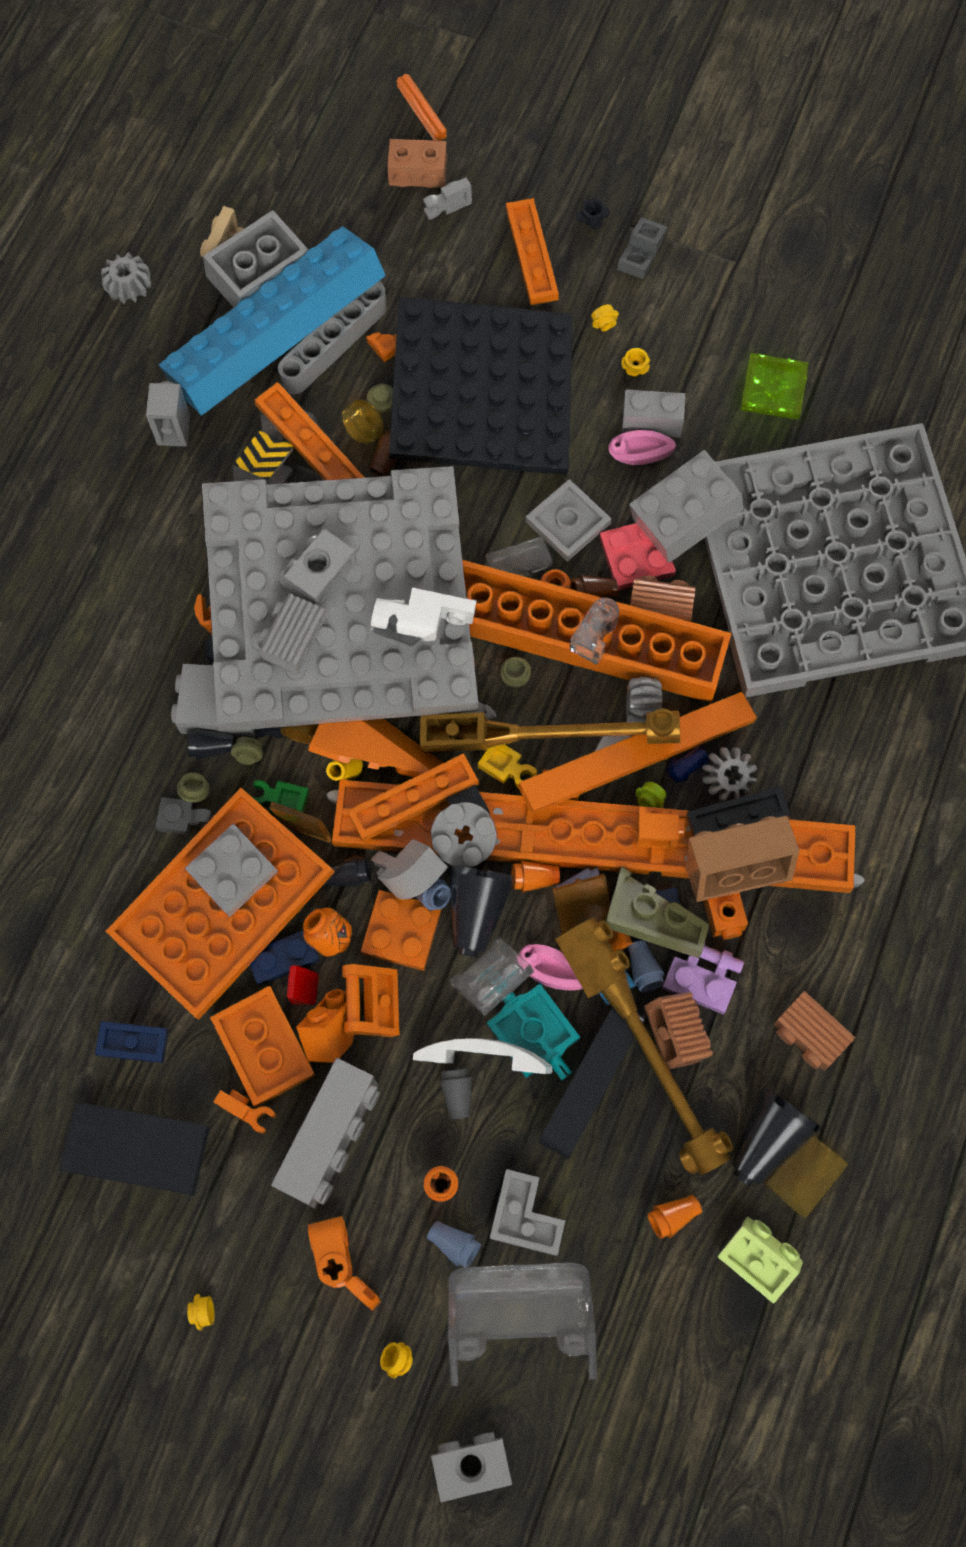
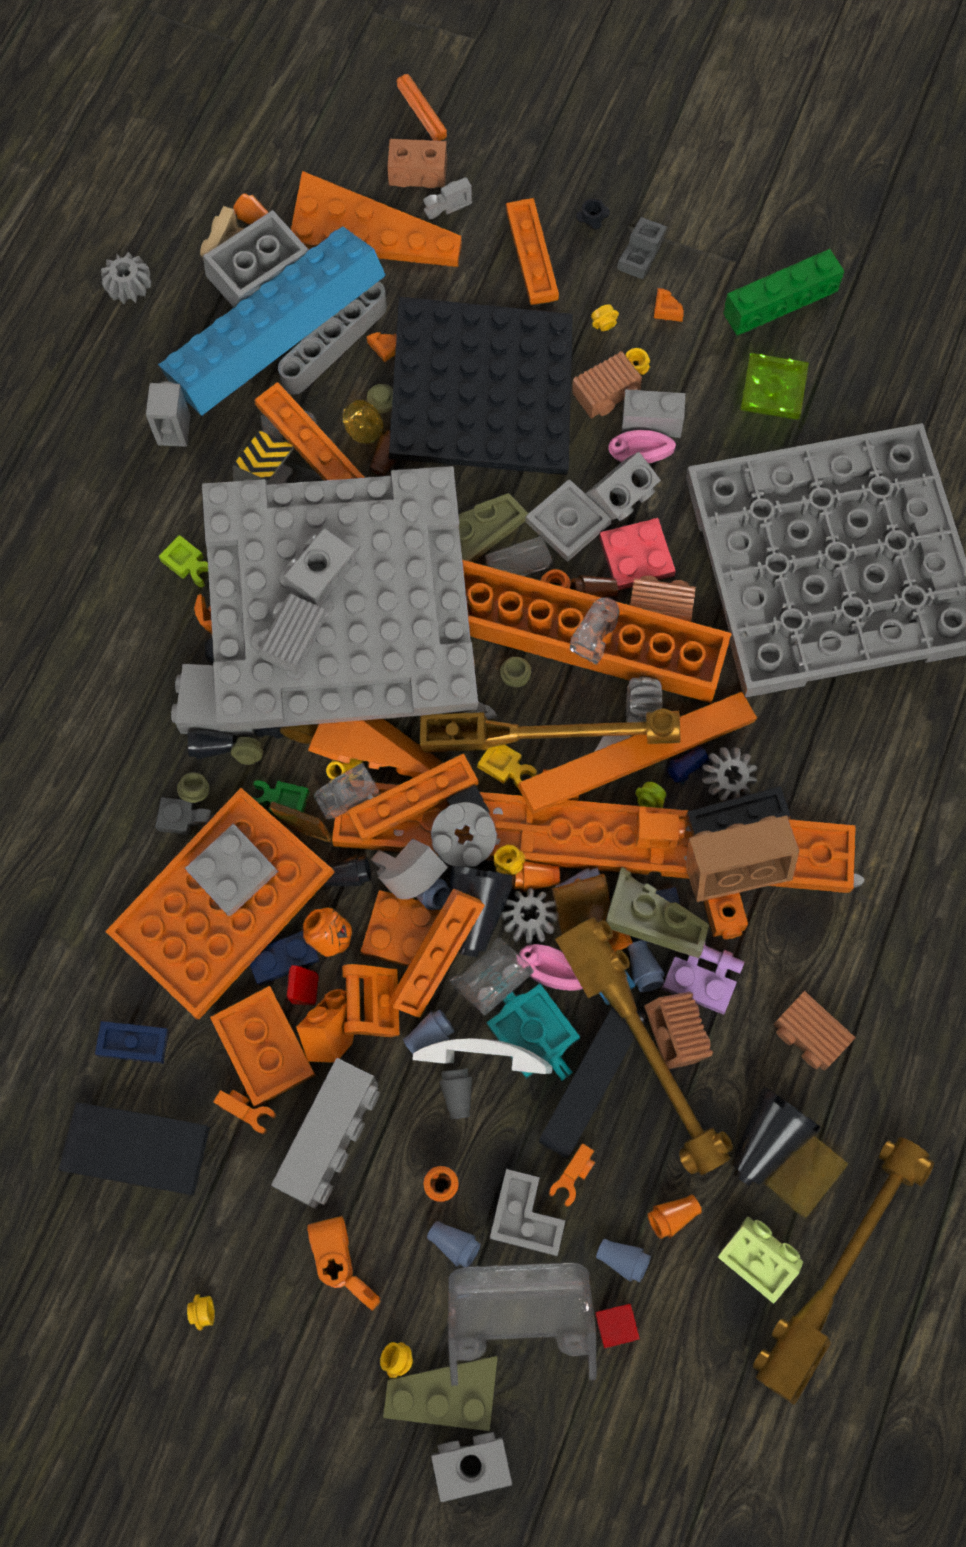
(184, 559): none -> lime plate
(249, 209): none -> orange cone
(346, 792): none -> clear leg
(392, 233): none -> orange wing
(420, 617): white plate -> none
(430, 1030): none -> sand blue cone
(432, 1399): none -> olive wing
(436, 953): none -> orange plate
(488, 525): none -> olive wing
(509, 854): none -> yellow plate
(535, 926): none -> light grey gear
(579, 1166): none -> orange plate
(605, 385): none -> nougat brick
(617, 1325): none -> red slope
(620, 483): none -> light grey brick
(625, 1259): none -> sand blue cone
(667, 307): none -> orange tile
(686, 506): light grey brick -> none
(783, 292): none -> green brick
(800, 1340): none -> pearl gold bar

